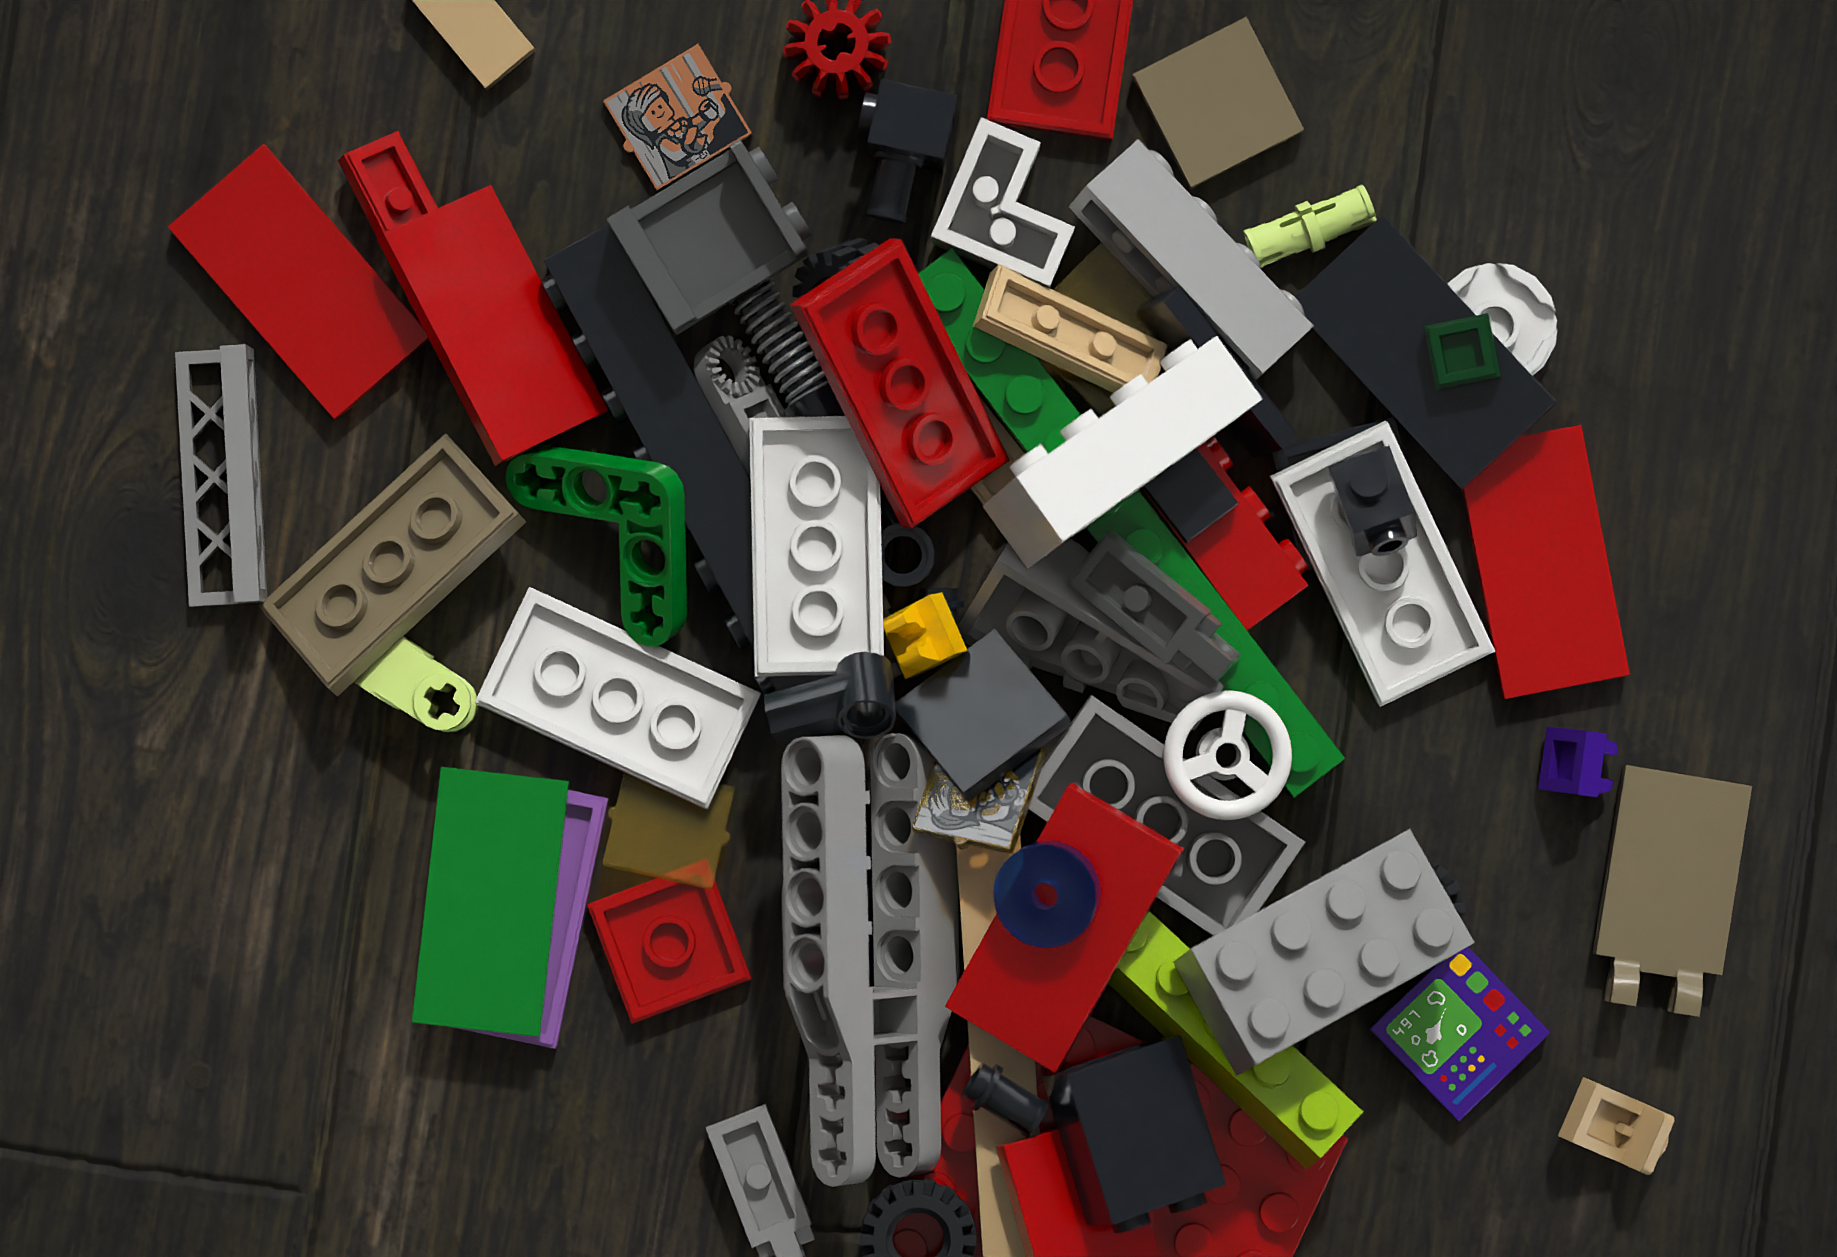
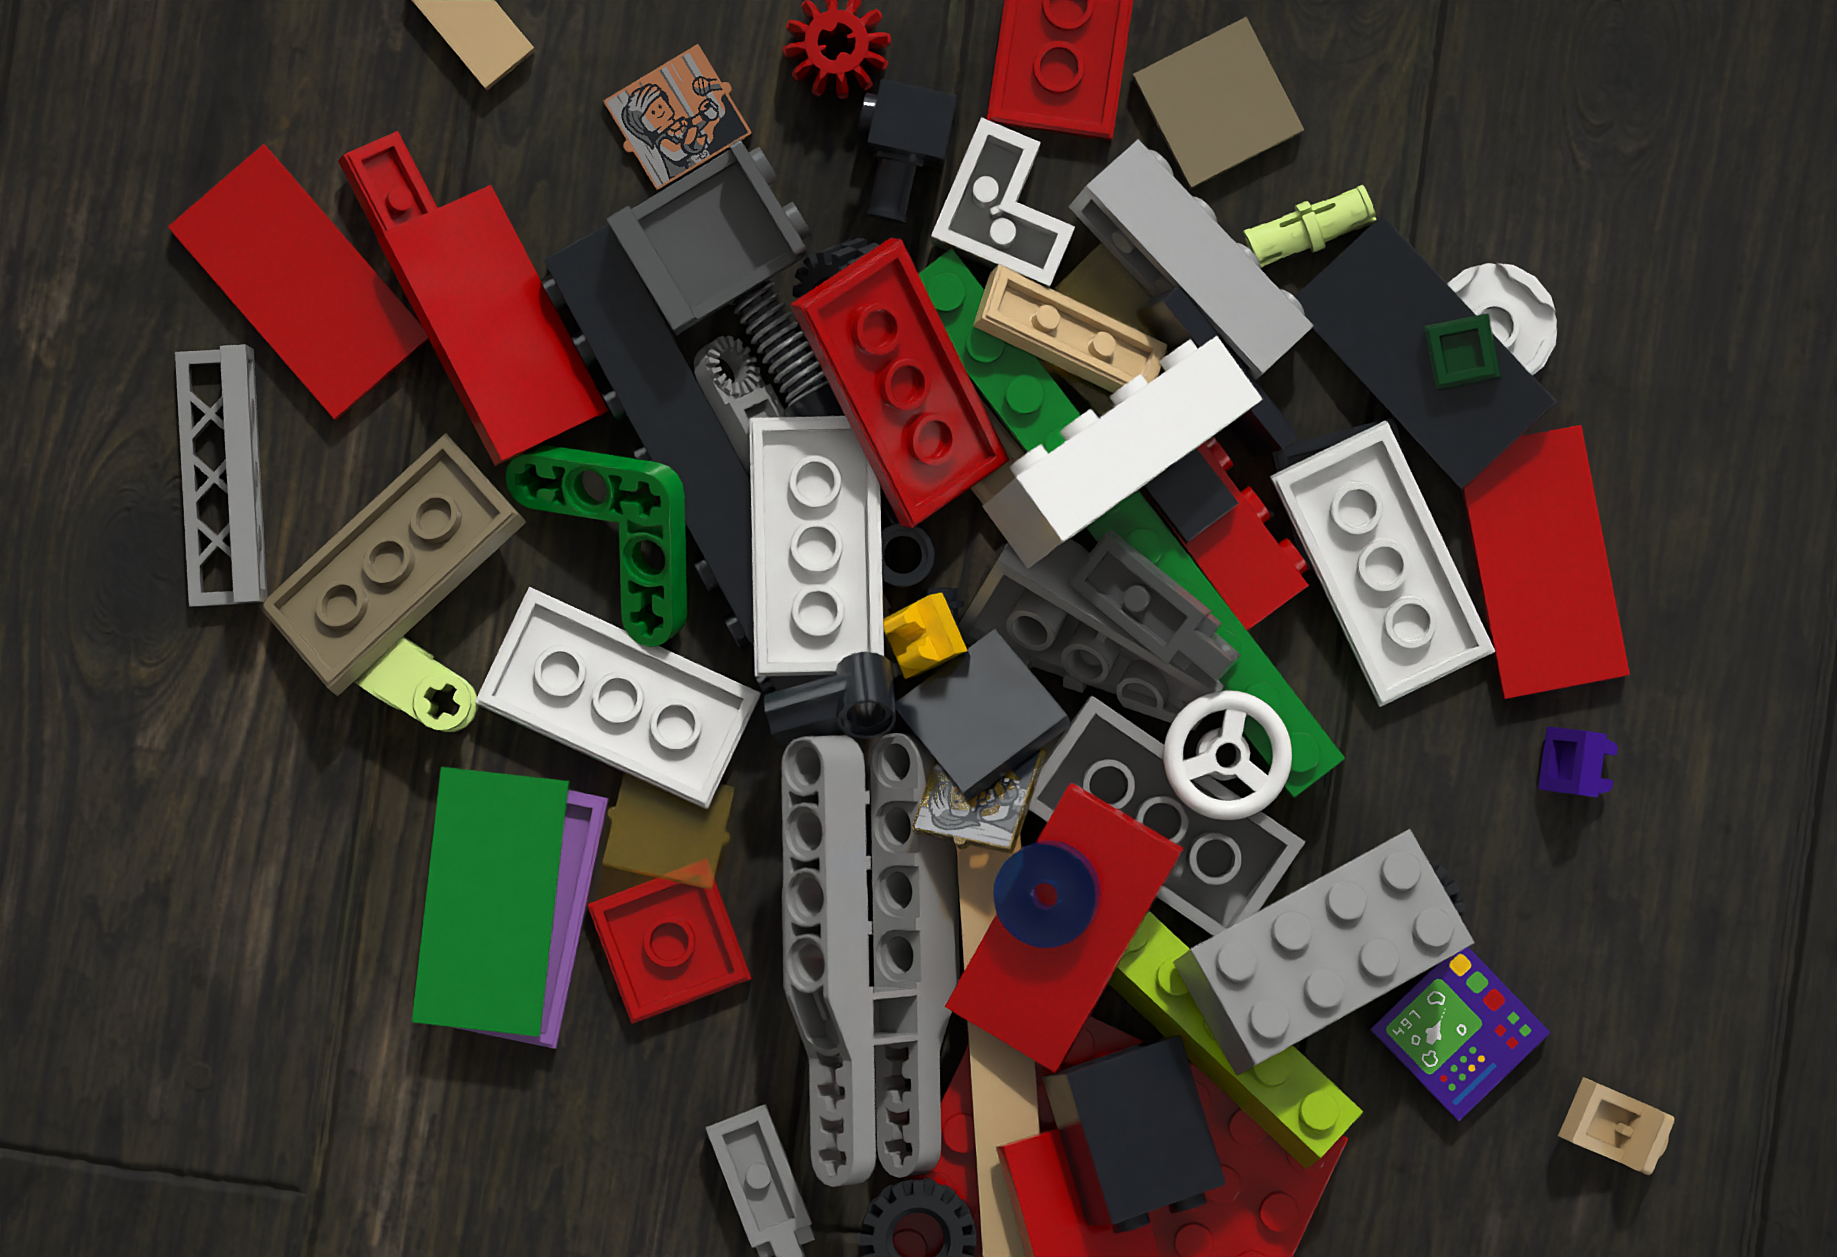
(1005, 1099): black pin -> none
(1374, 502): black bracket -> none
(1670, 882): dark tan tile -> none

